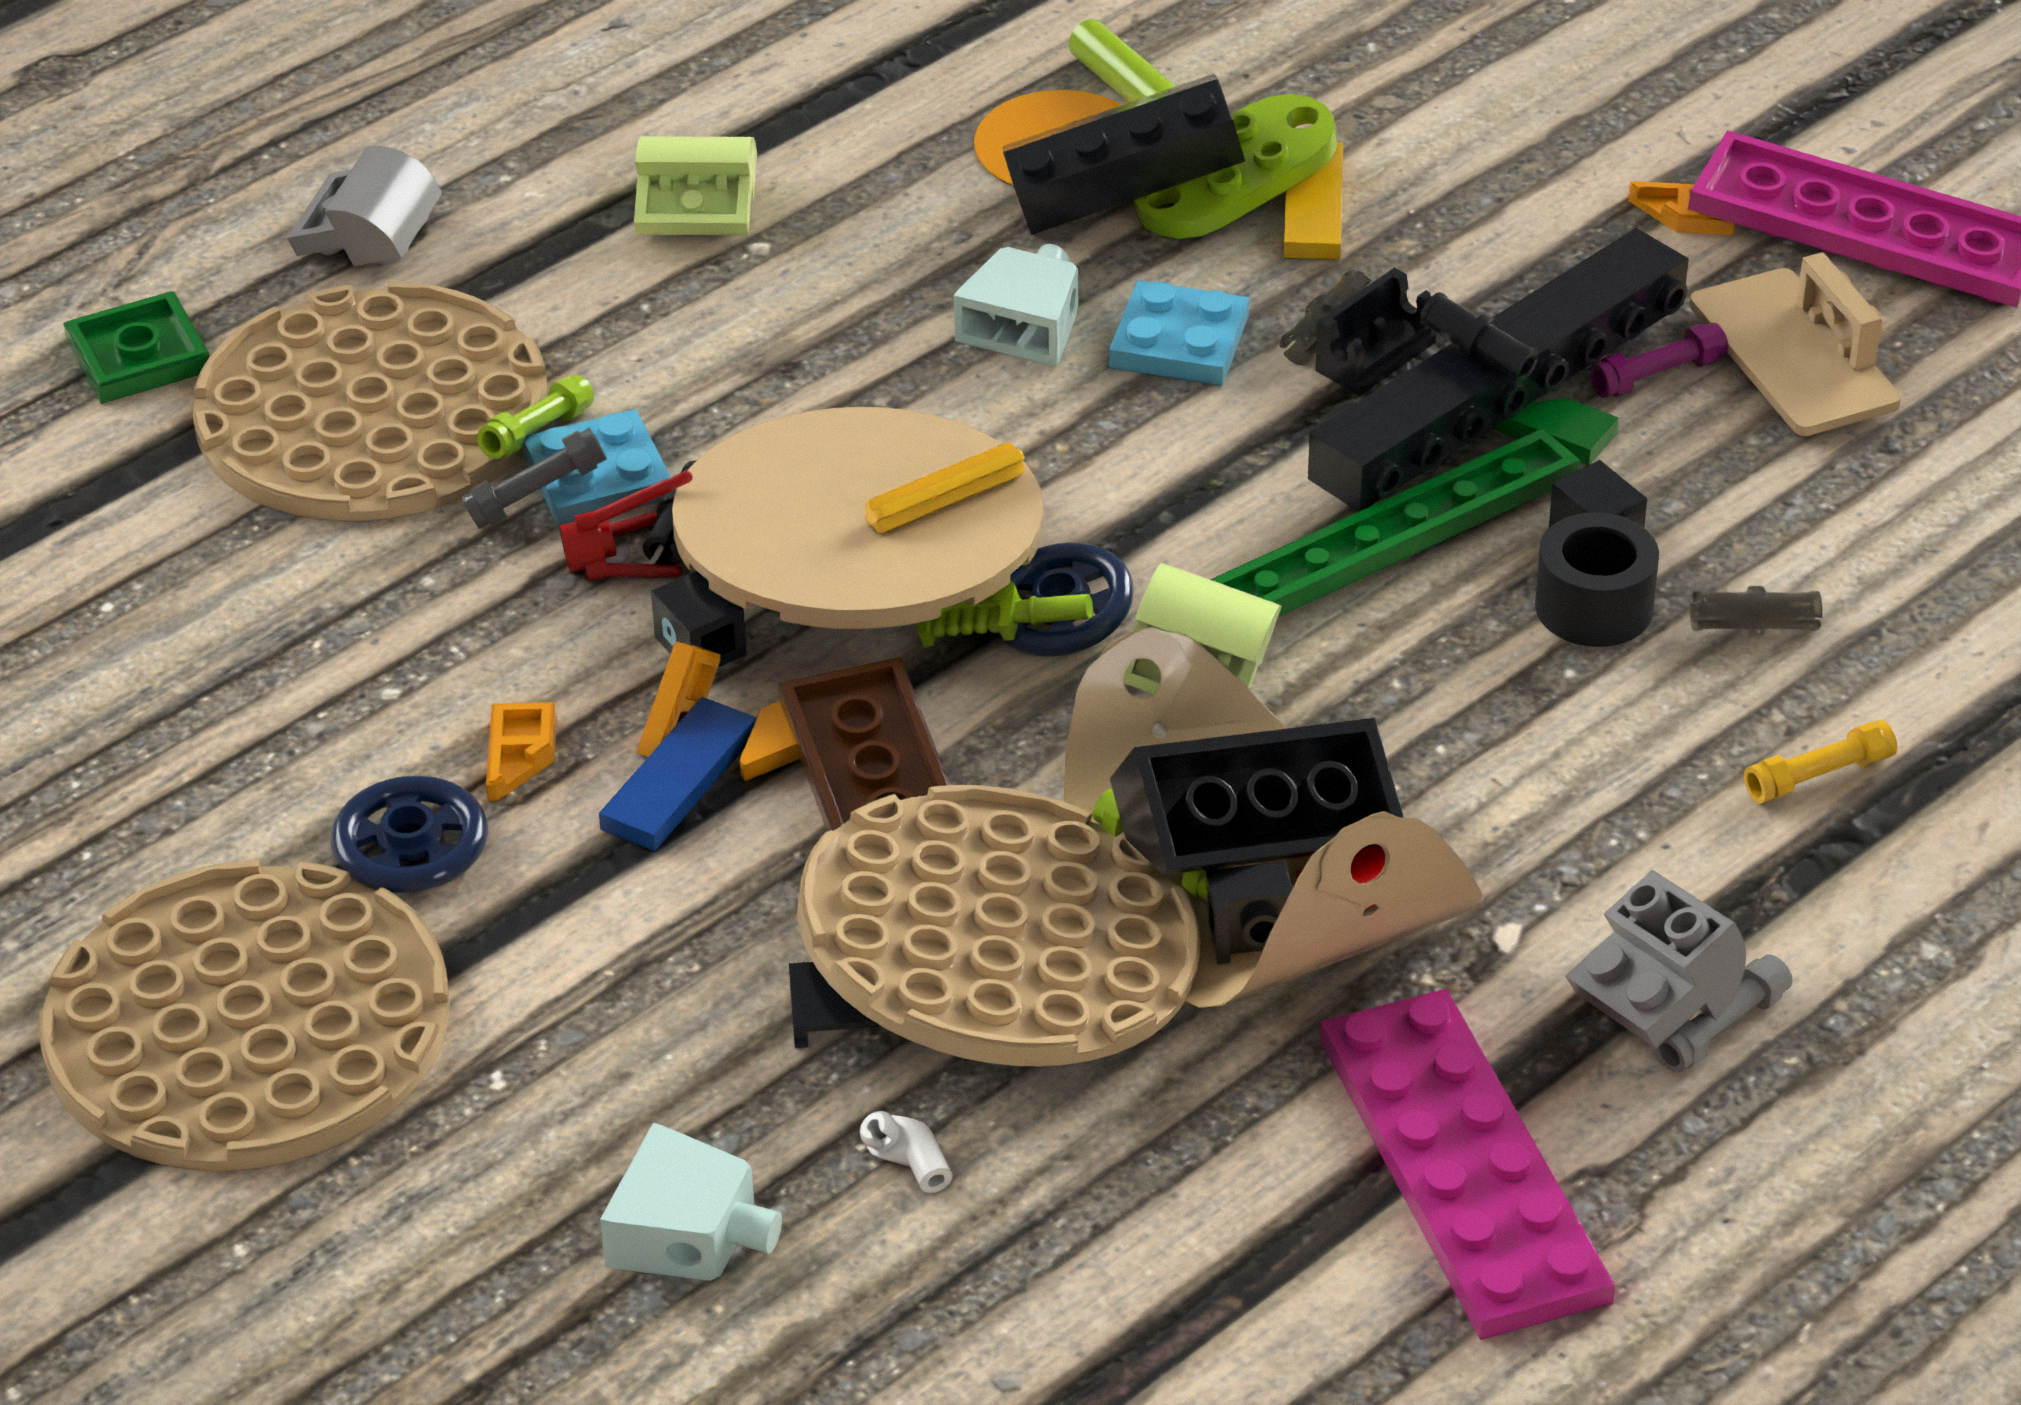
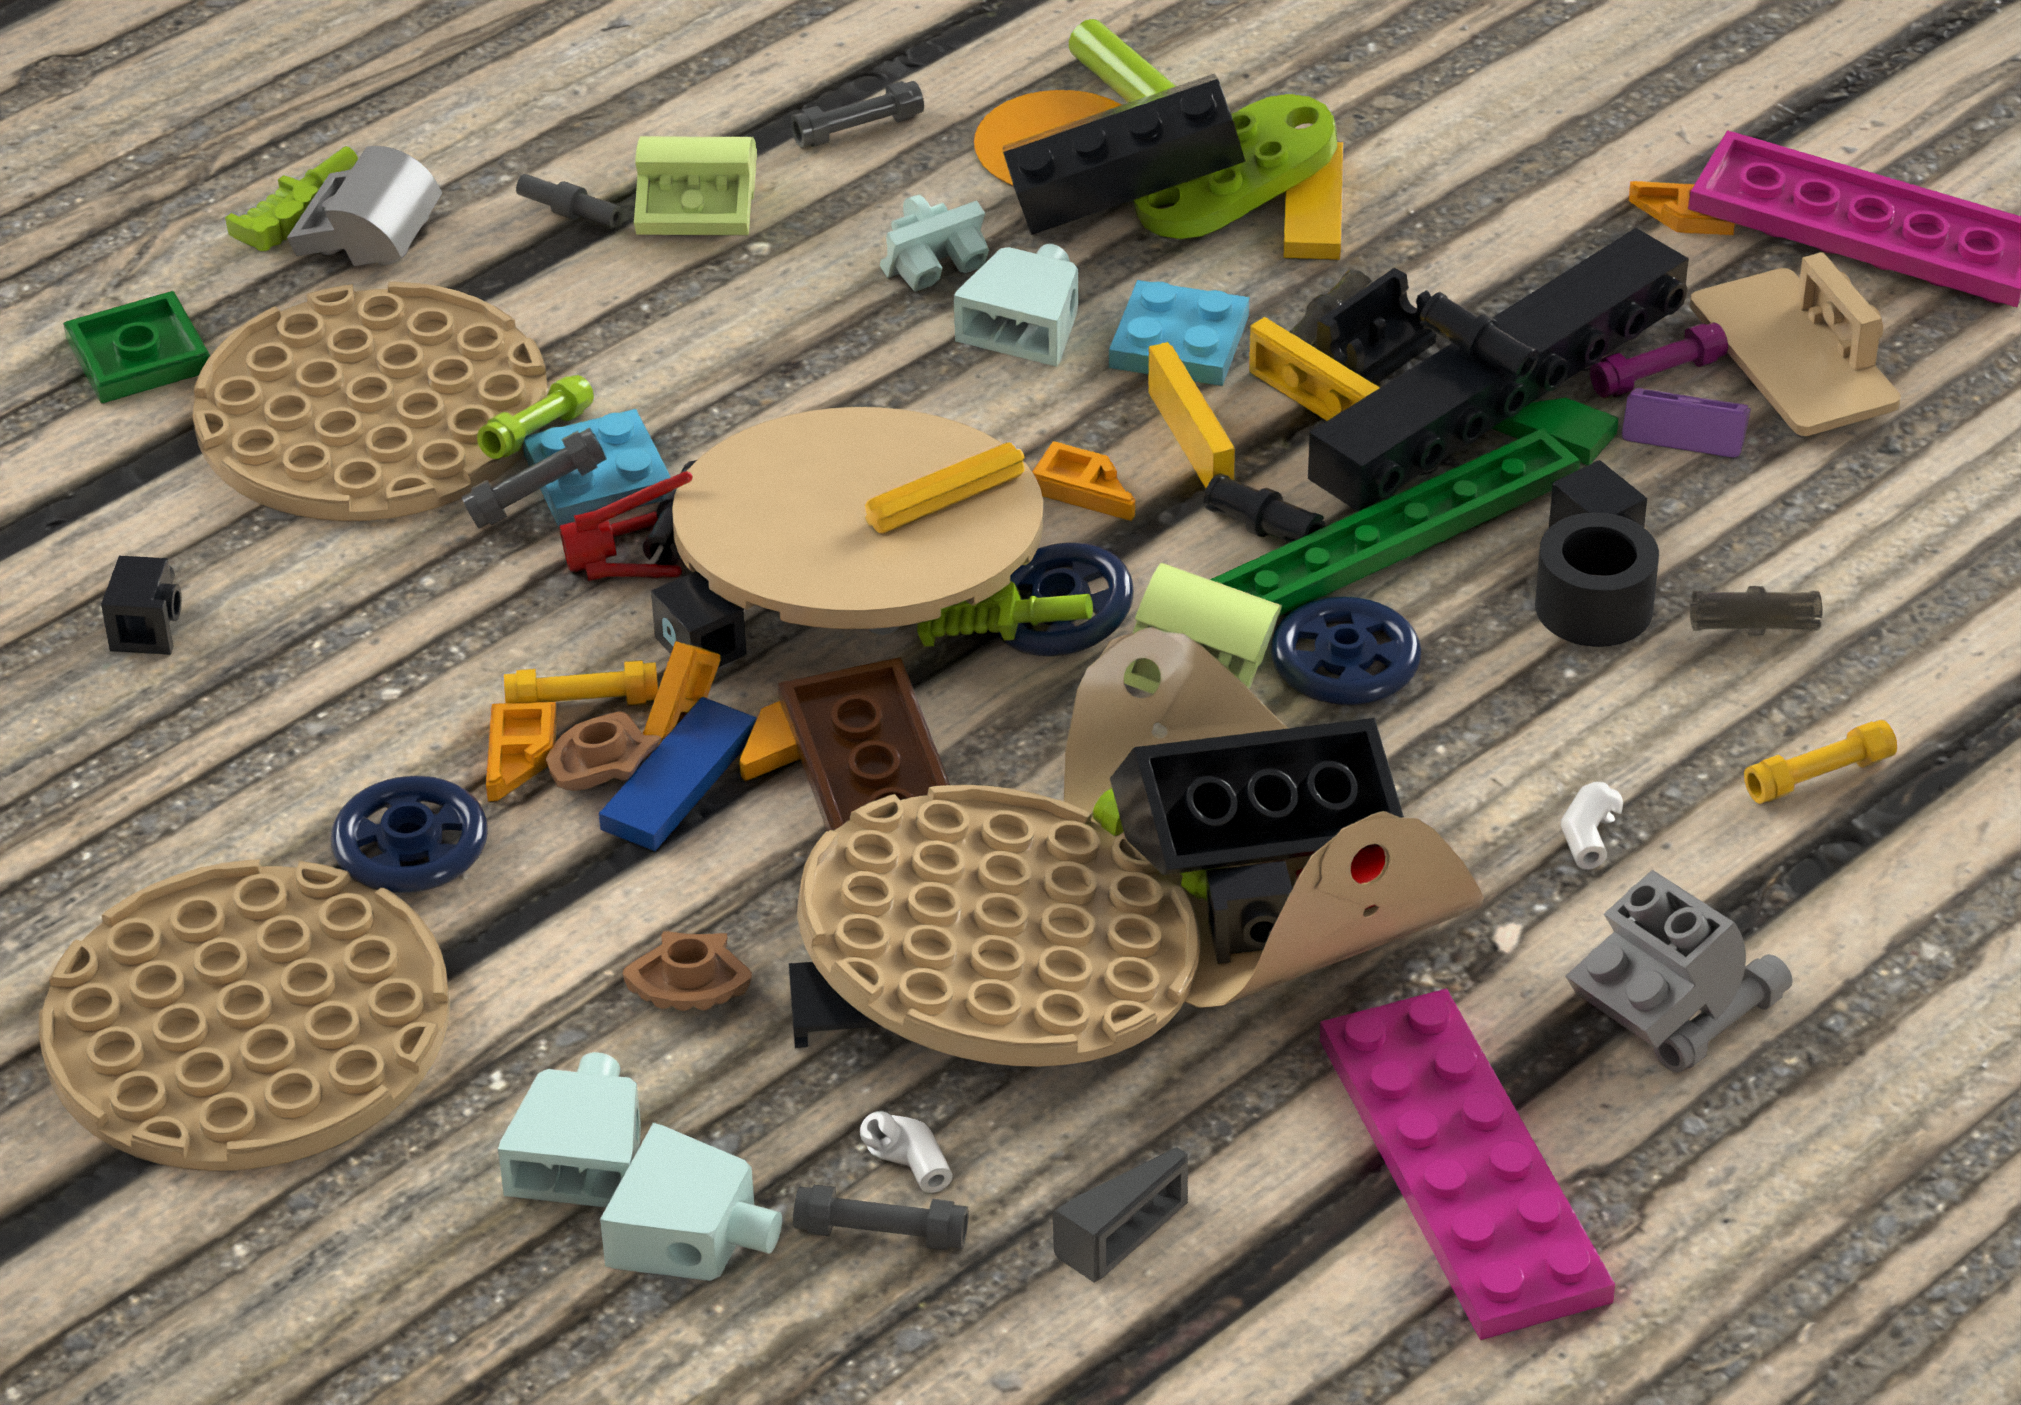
(141, 605): none -> black brick
(279, 213): none -> lime piece
(569, 200): none -> dark grey bar
(572, 1135): none -> light aqua torso
(599, 752): none -> medium nougat animal
(636, 682): none -> yellow bar
(688, 972): none -> medium nougat animal
(814, 126): none -> dark grey bar
(819, 1210): none -> dark grey bar
(930, 235): none -> light aqua hips
(1083, 481): none -> light orange tile
(1119, 1215): none -> dark grey slope
(1188, 415): none -> yellow tile
(1260, 510): none -> black pin
(1303, 371): none -> yellow tile
(1346, 650): none -> dark blue plate
(1582, 819): none -> white arm
(1685, 422): none -> medium lavender slope

